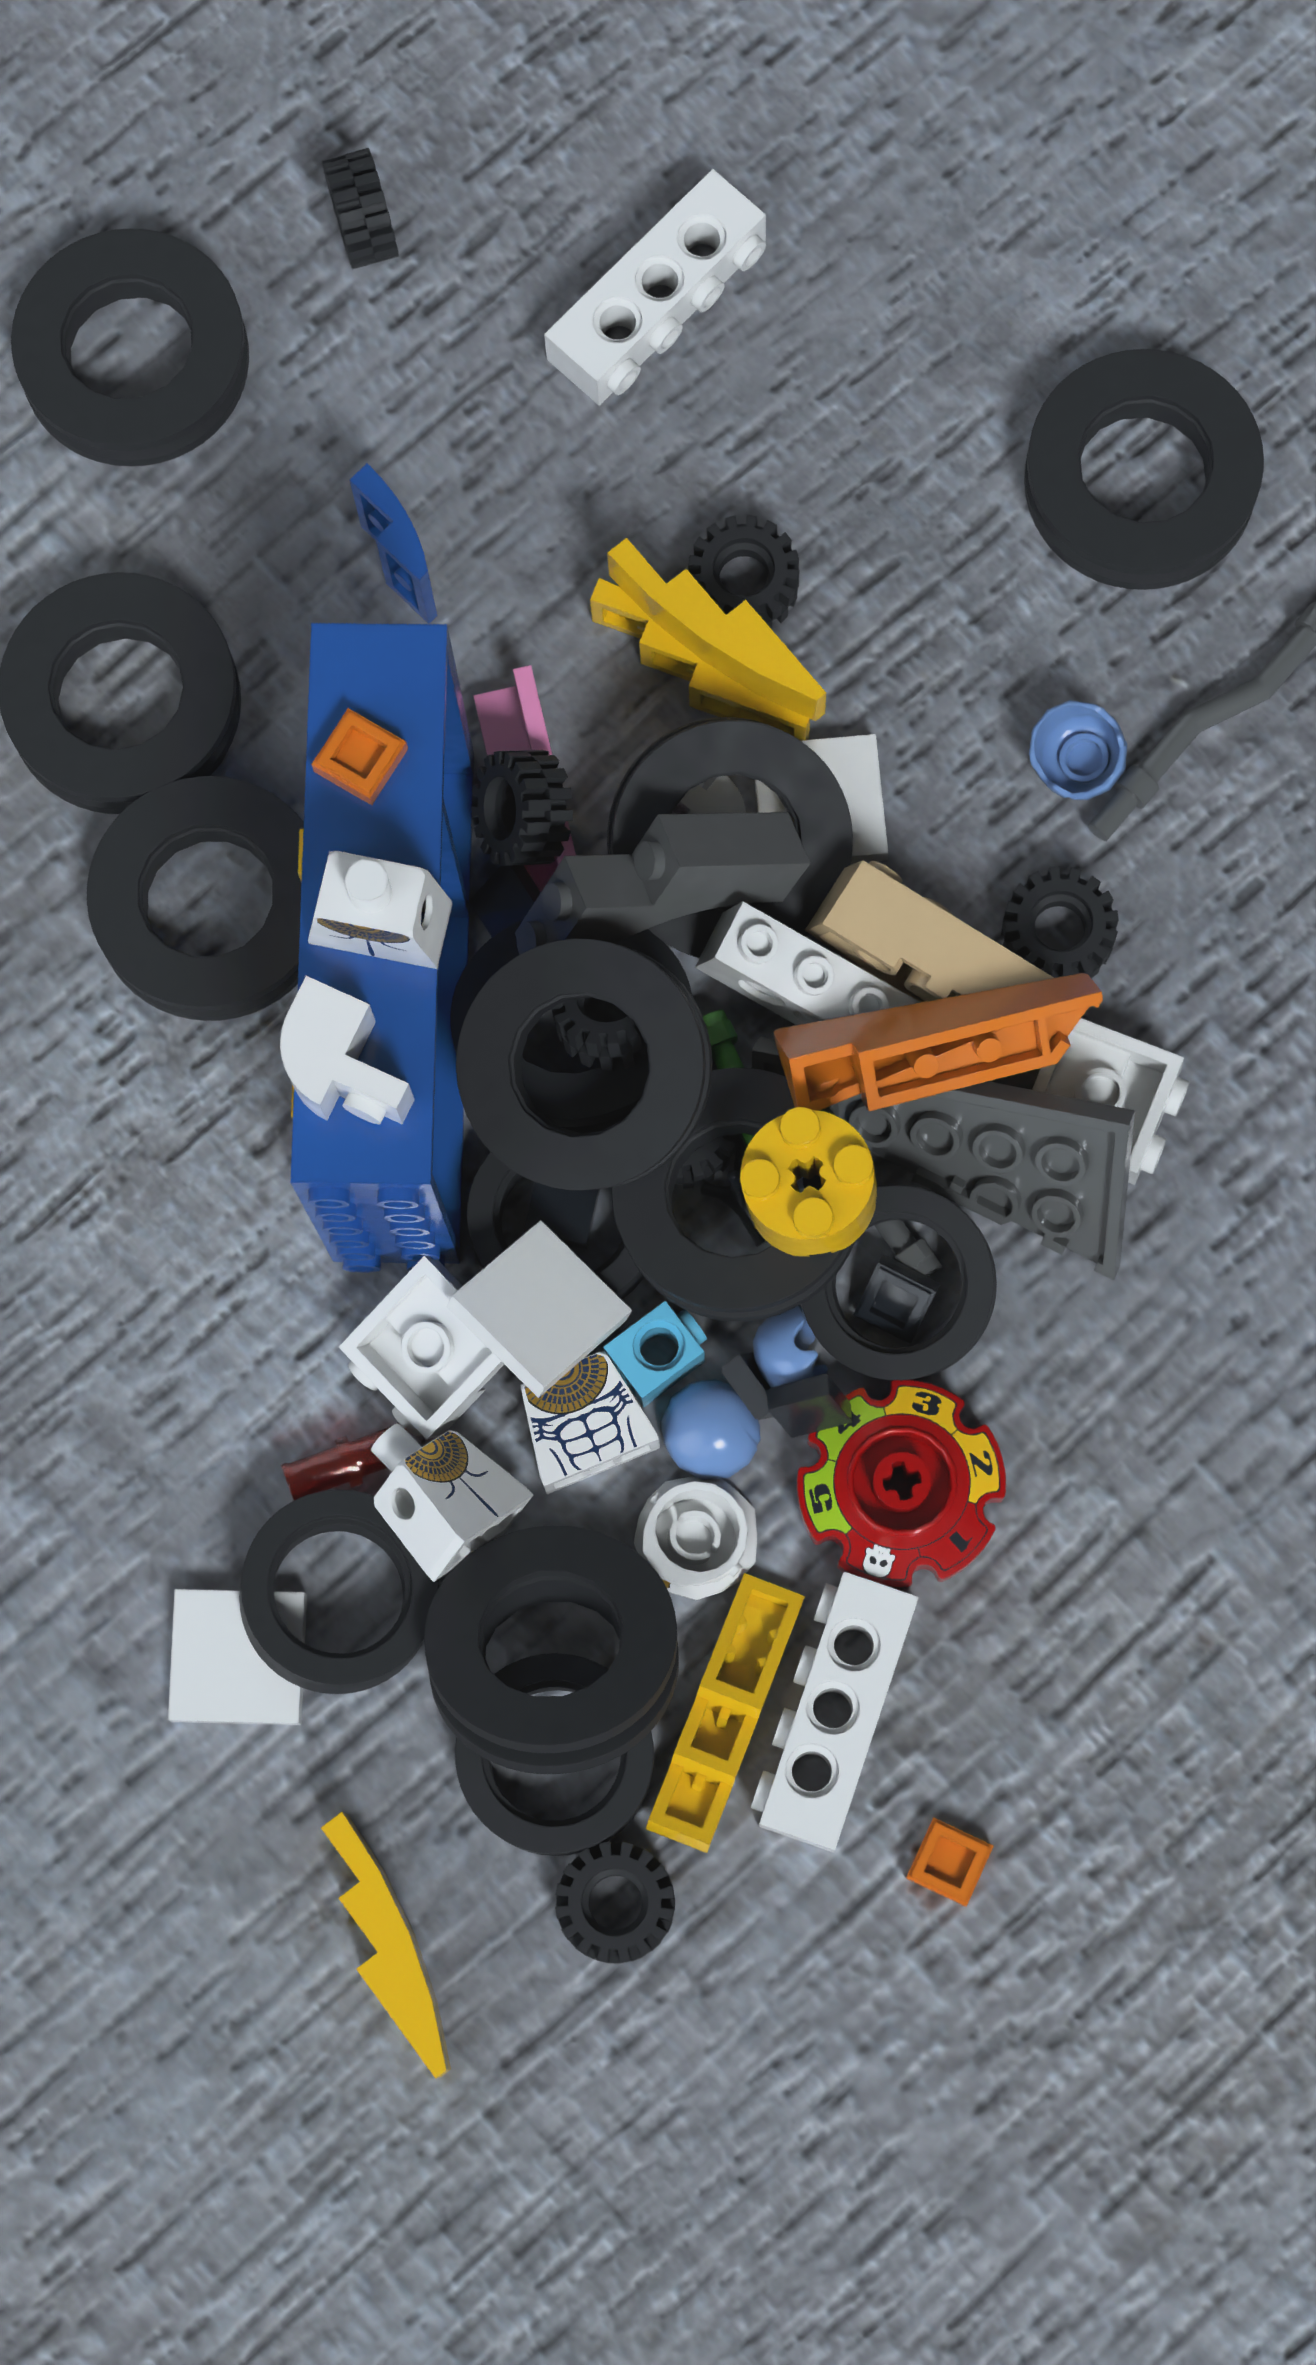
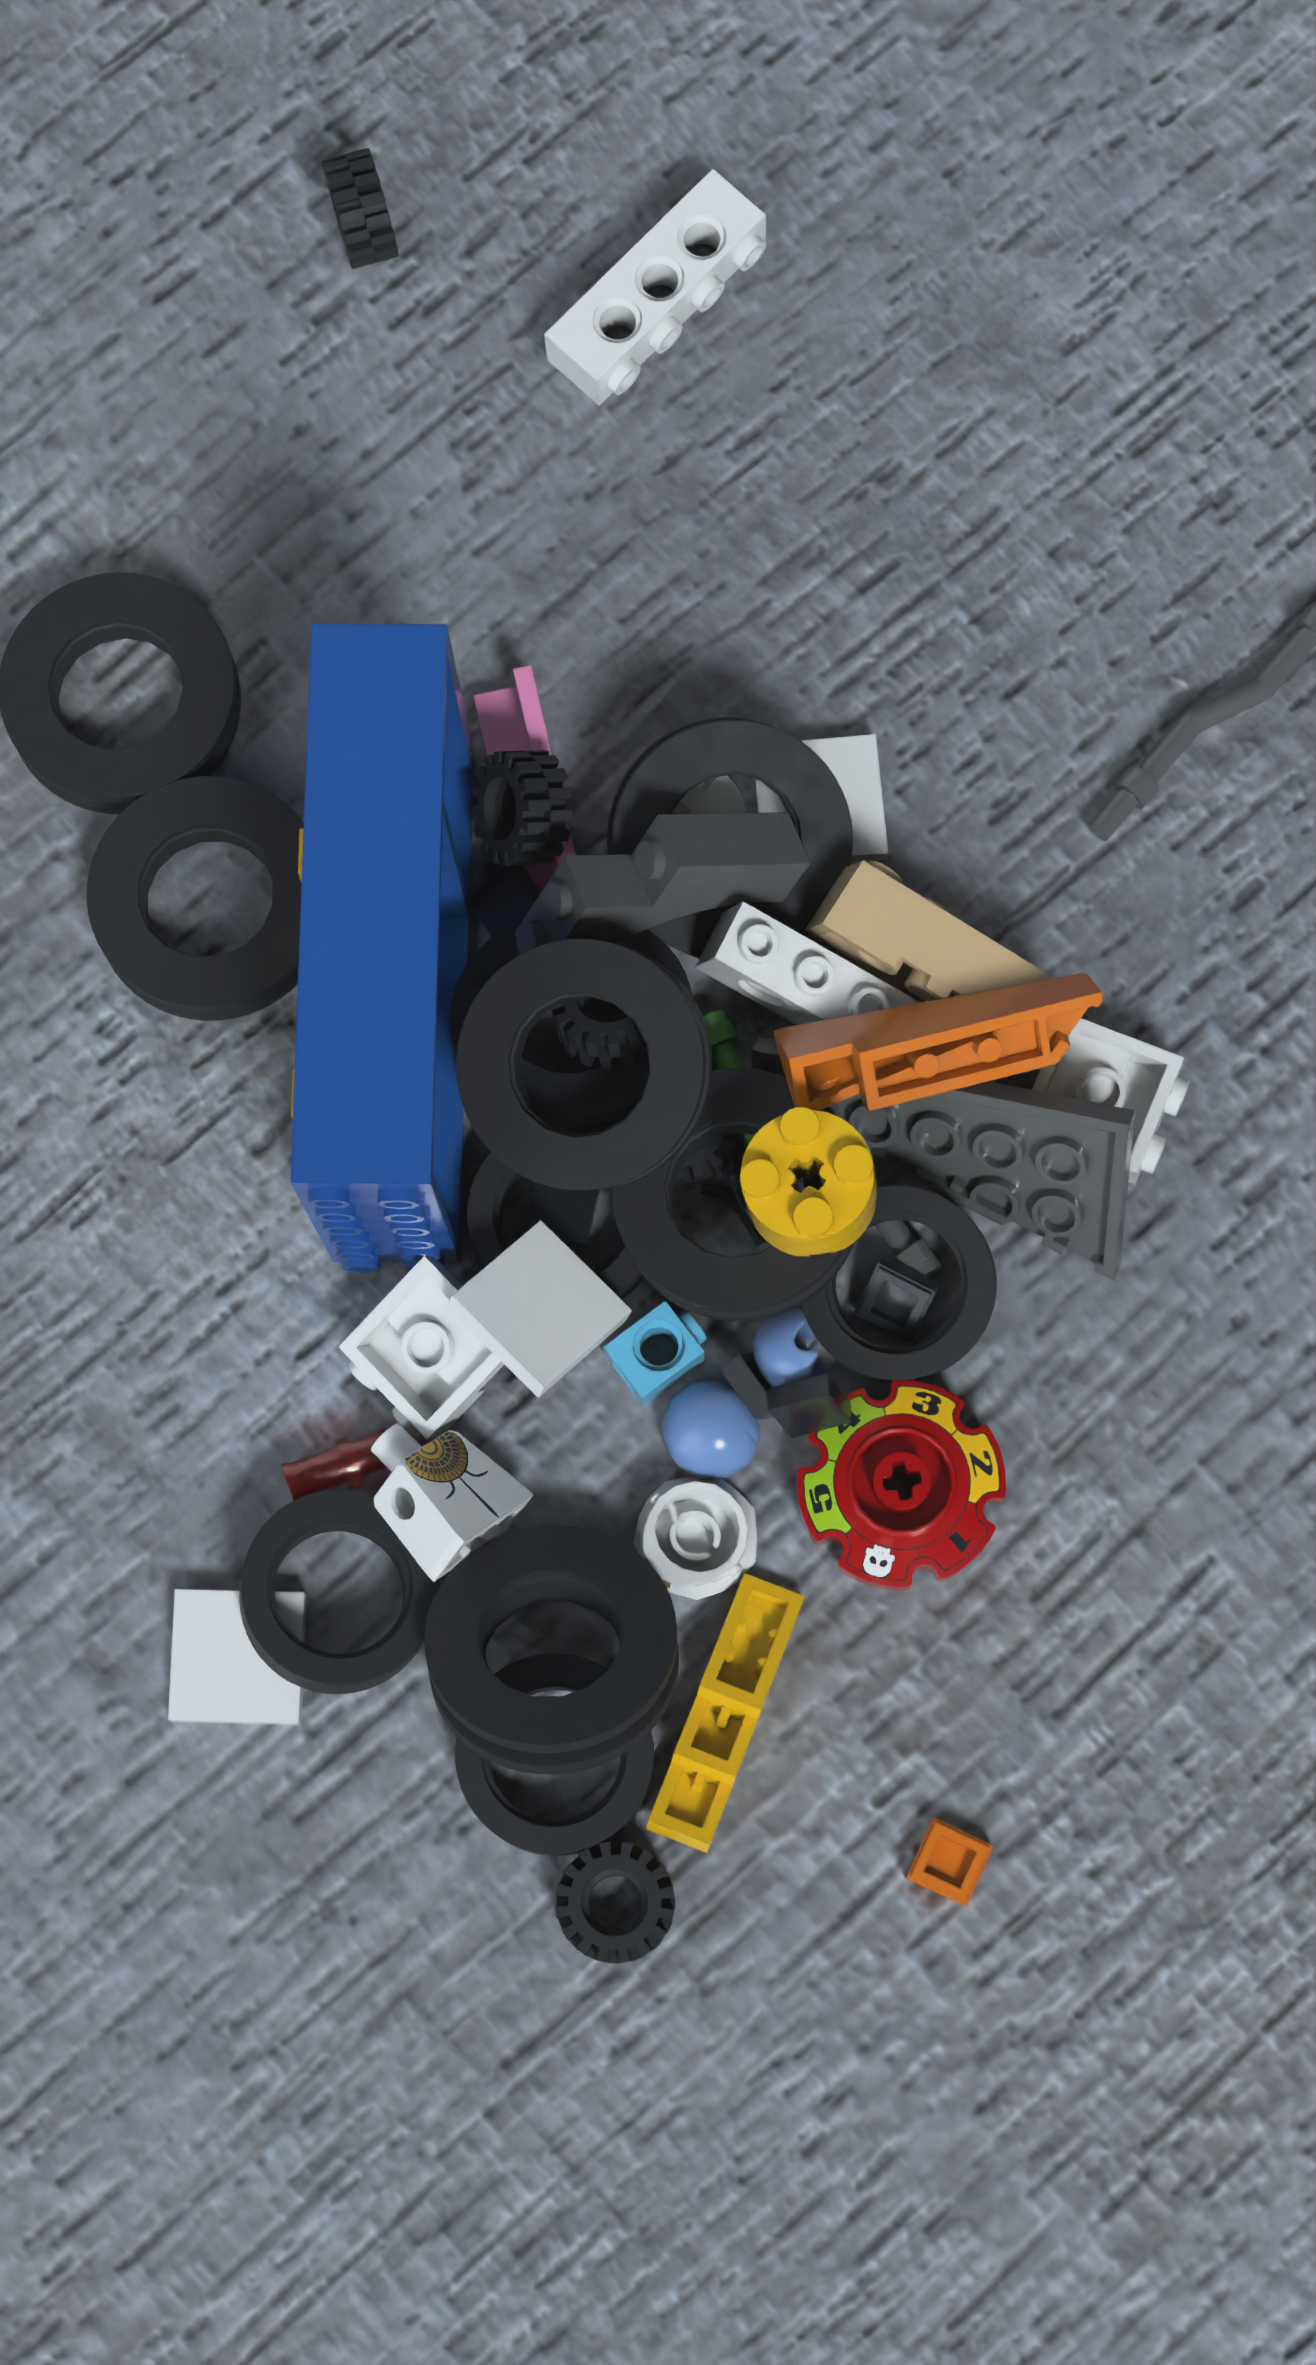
(115, 268): black tyre -> none
(321, 1056): white brick -> none
(359, 756): orange tile -> none
(377, 909): white torso -> none
(396, 541): blue slope -> none
(397, 1969): yellow slope -> none
(586, 1424): torso -> none
(708, 687): yellow slope -> none
(732, 643): yellow slope -> none
(755, 542): black tyre -> none
(884, 1619): white brick -> none
(1068, 892): black tyre -> none
(1078, 750): medium blue hair -> none
(1169, 391): black tyre -> none

